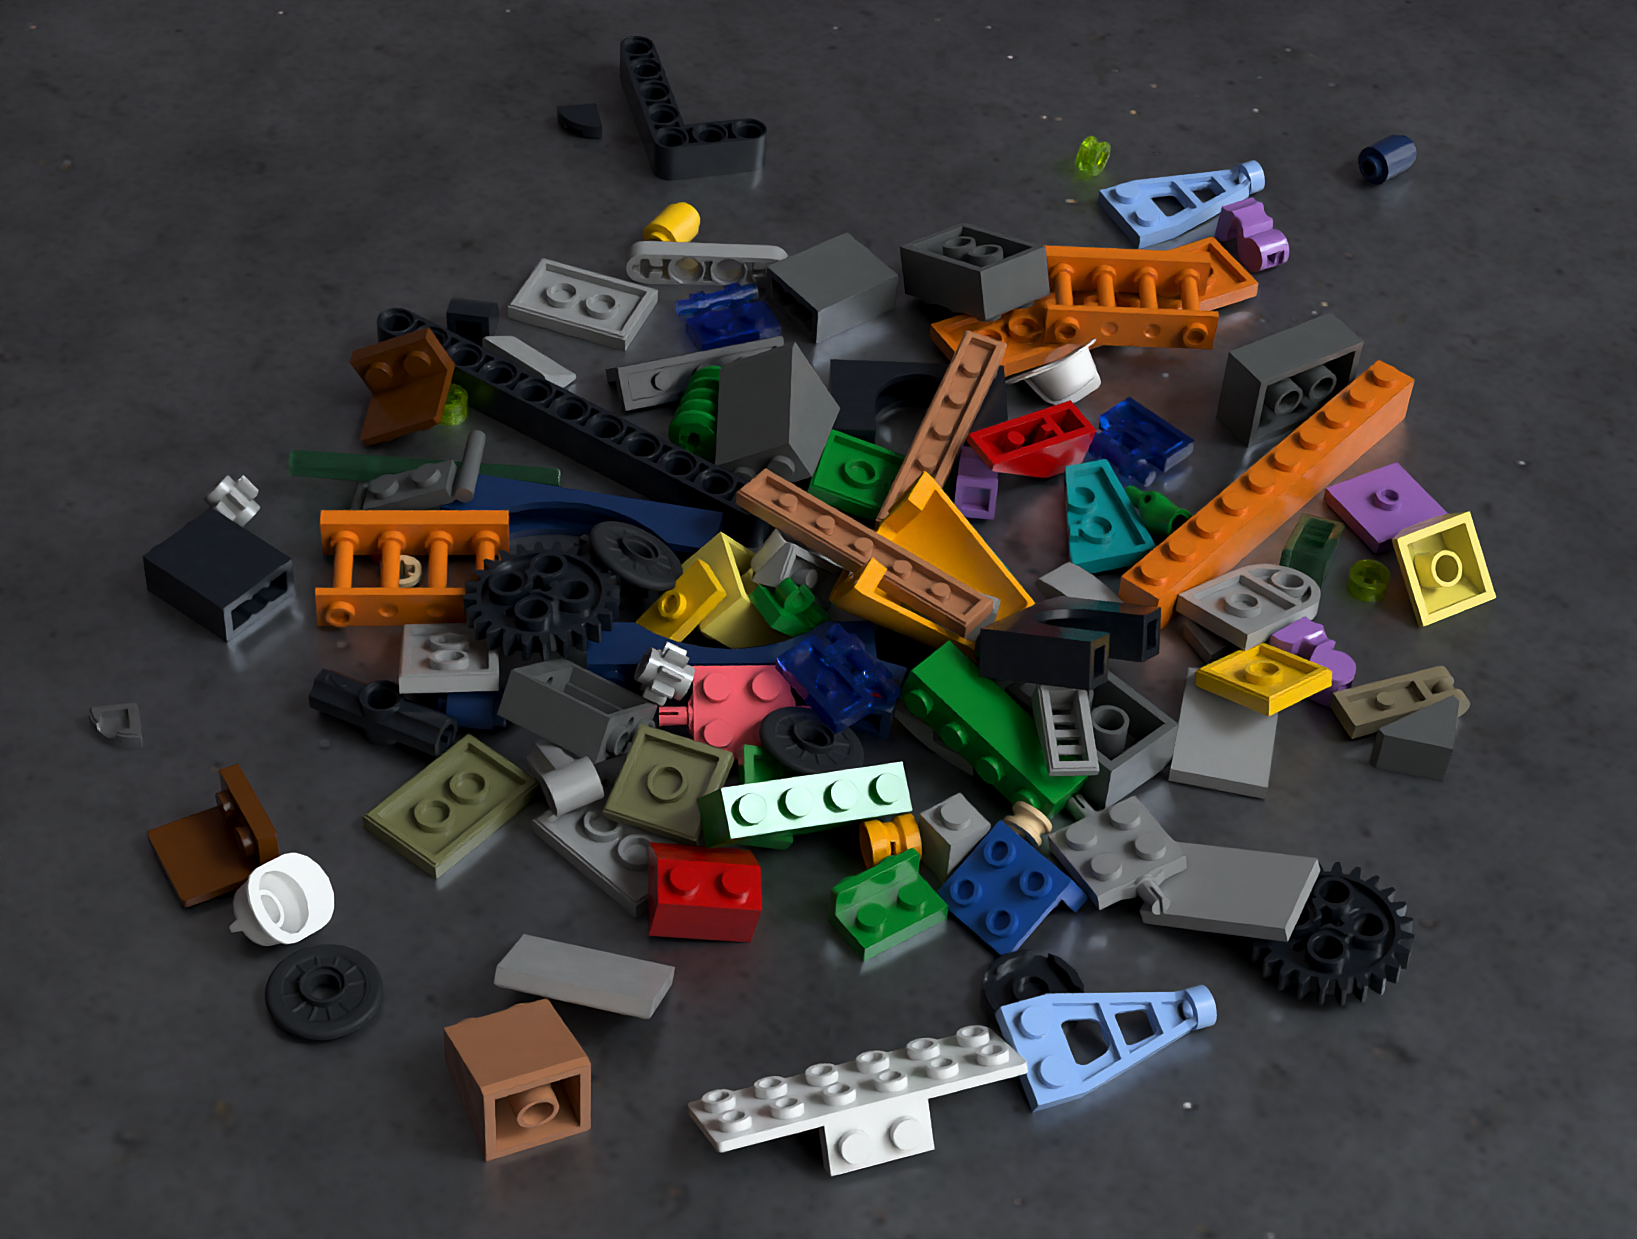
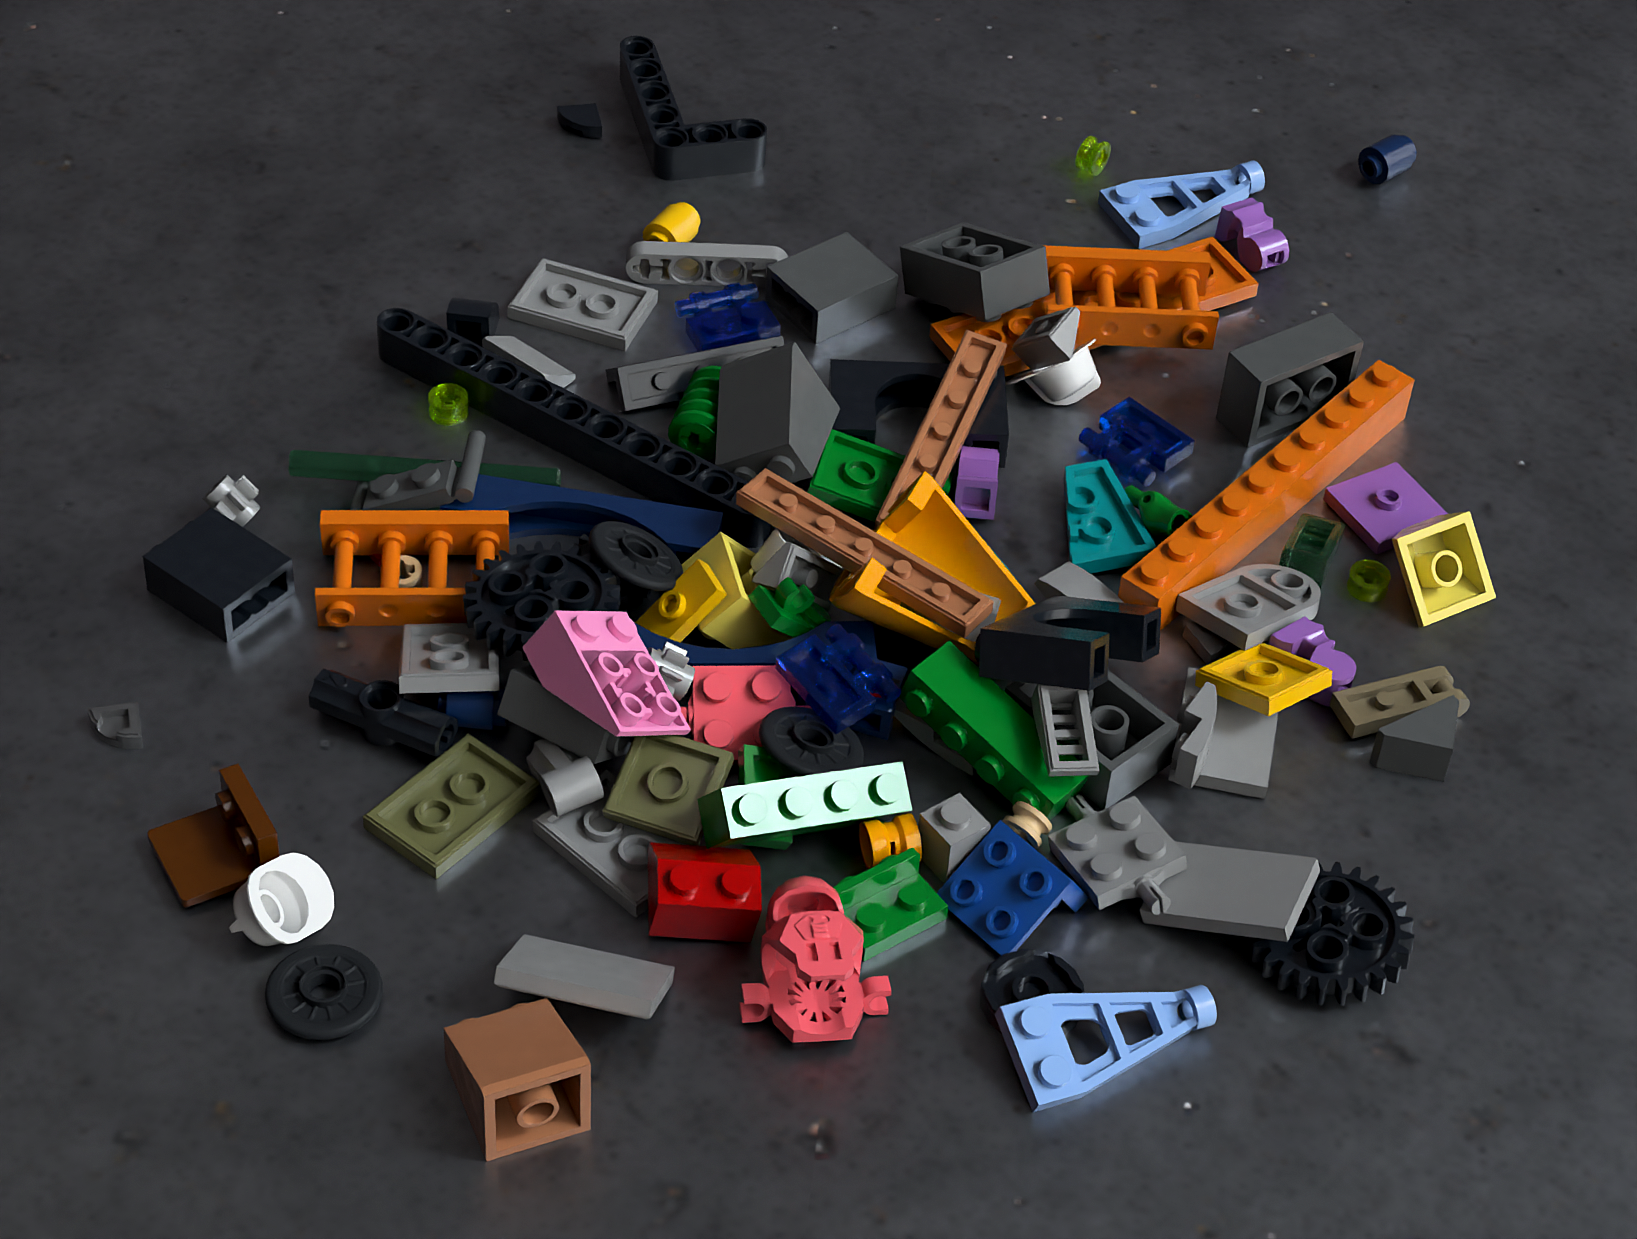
(407, 384): reddish brown bracket -> none
(604, 673): none -> bright pink slope
(812, 947): none -> coral helmet
(864, 1107): white bracket -> none
(1036, 442): red slope -> none
(1048, 339): none -> light grey slope
(1197, 721): none -> light grey slope

